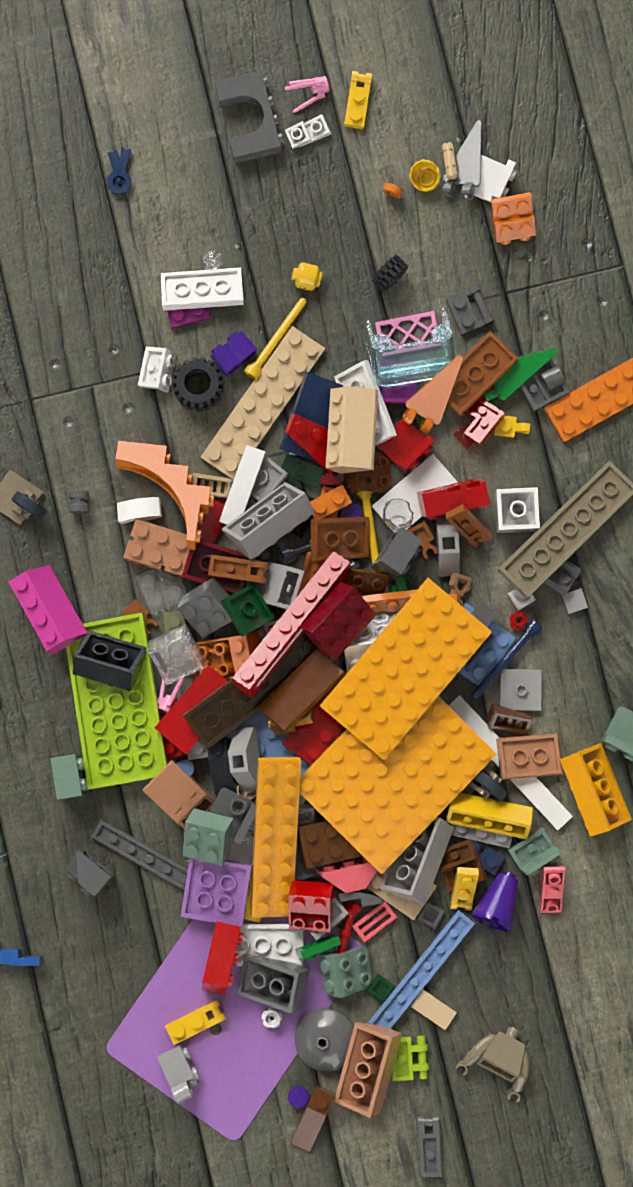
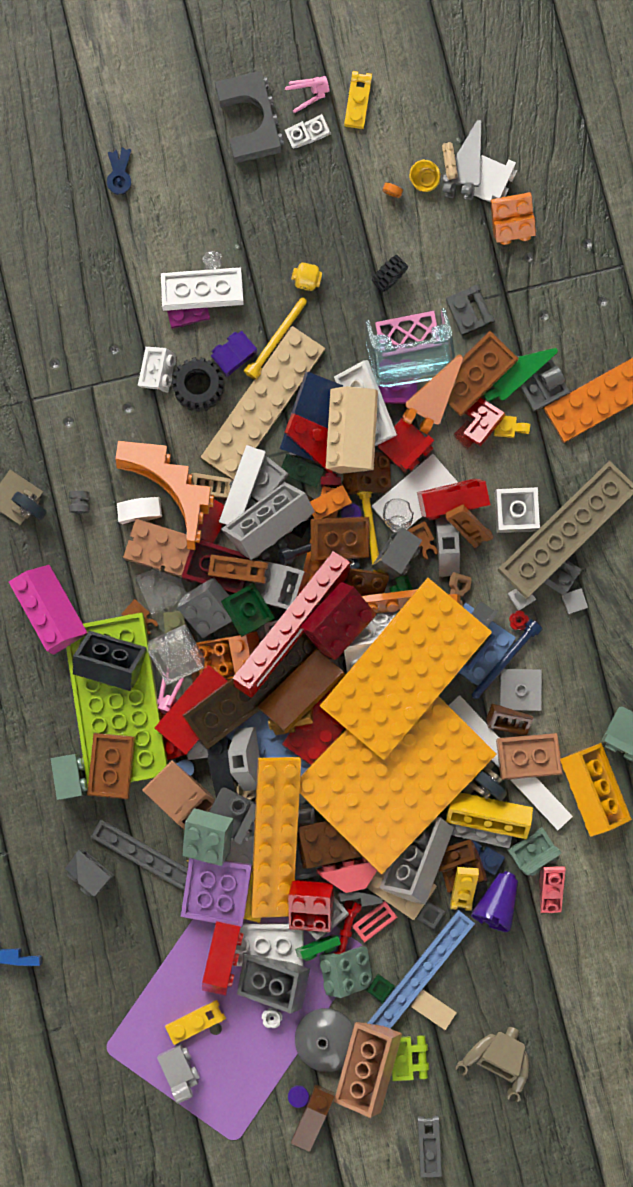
(111, 766): none -> dark orange tile

